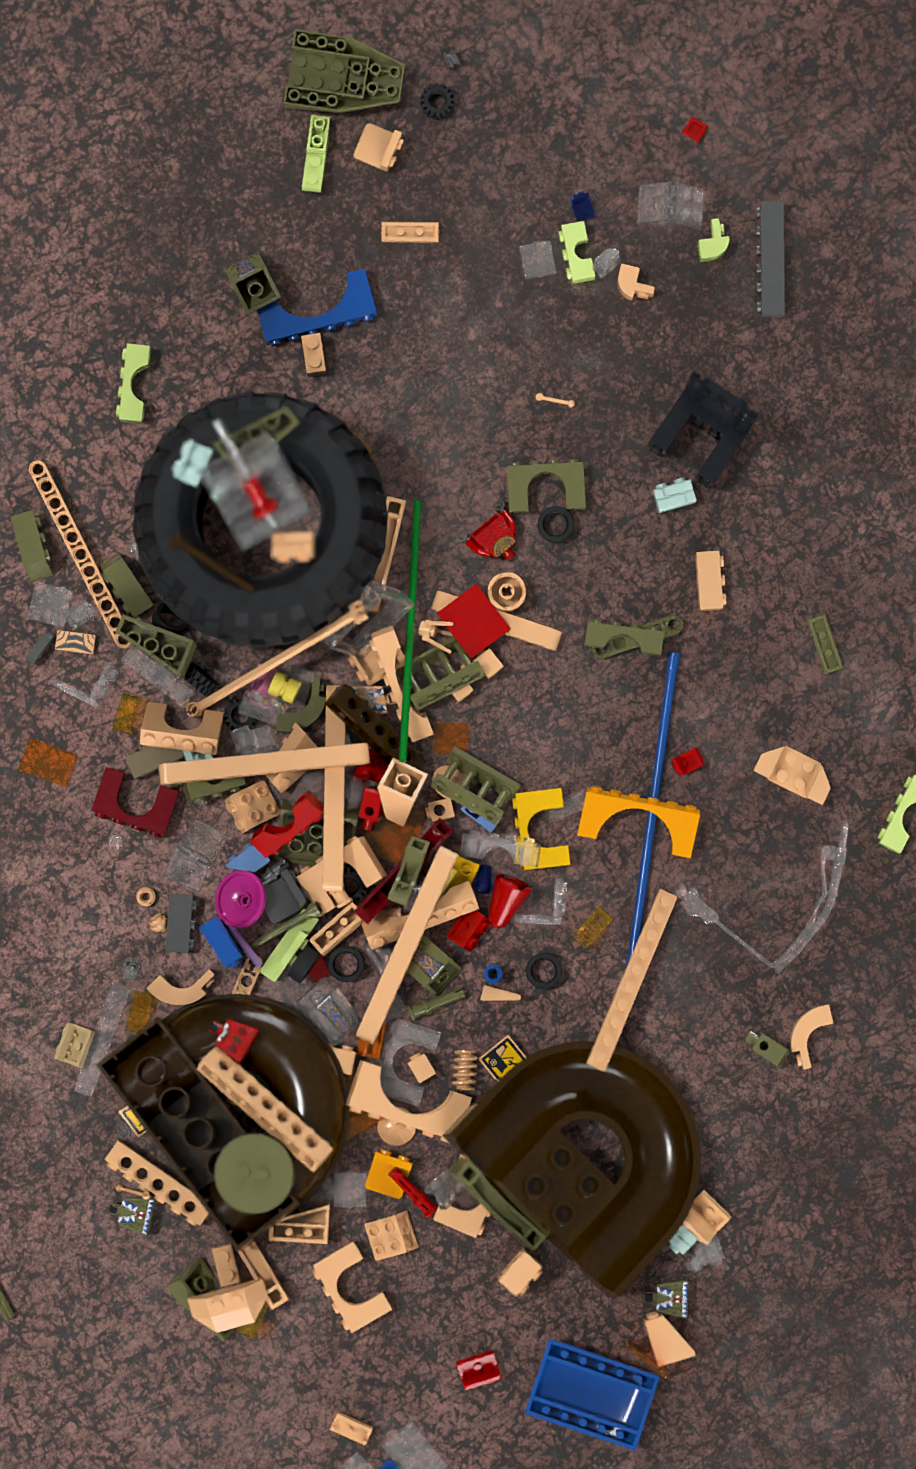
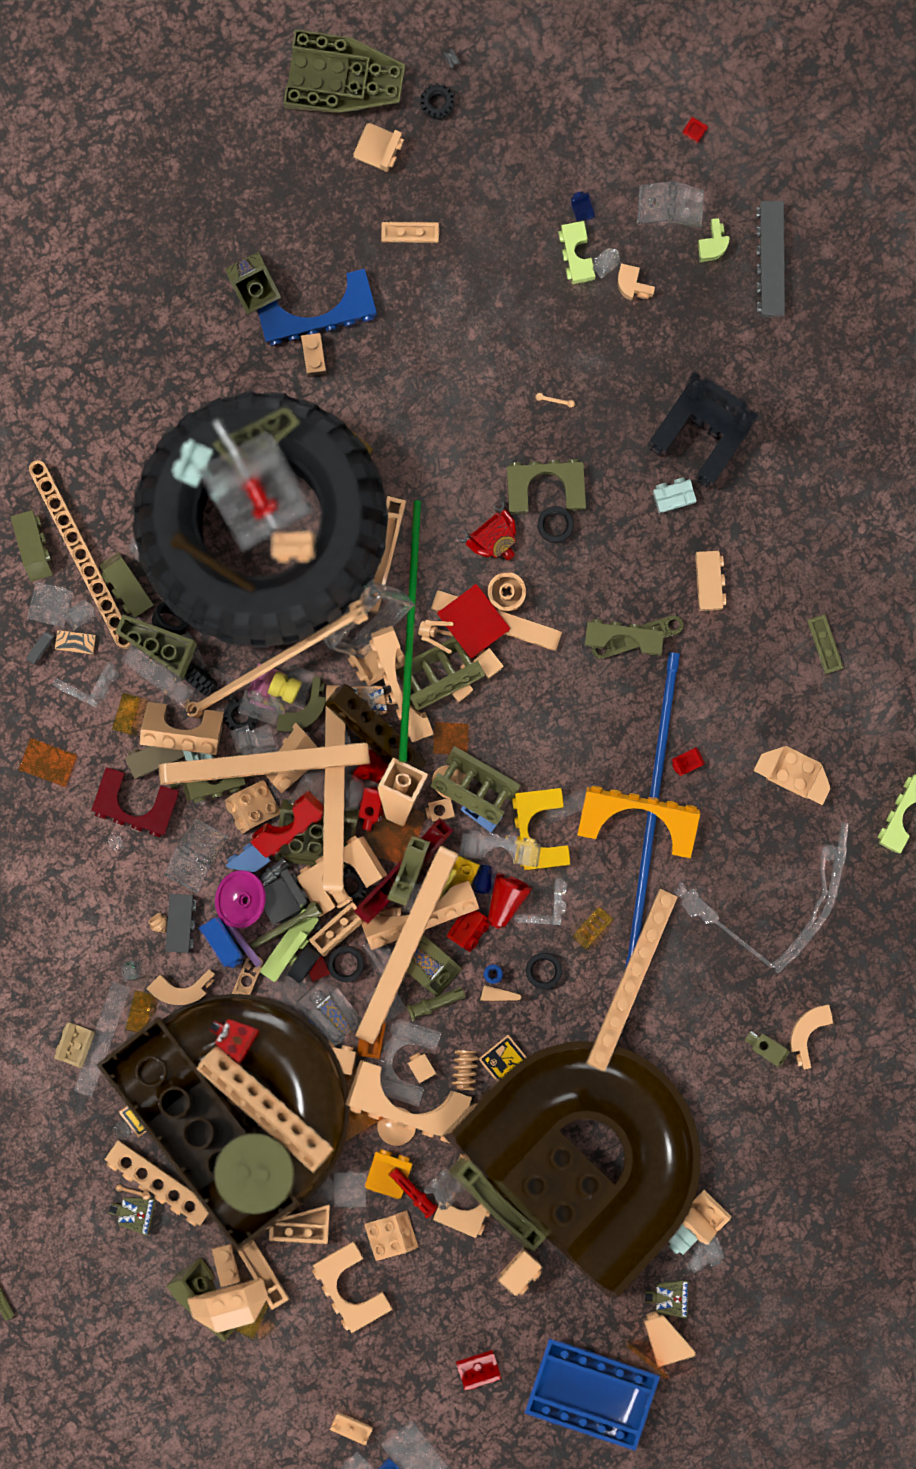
(136, 359): yellowish green arch -> none
(141, 892): light nougat plate -> none
(316, 153): yellowish green slope -> none
(537, 259): clear piece -> none

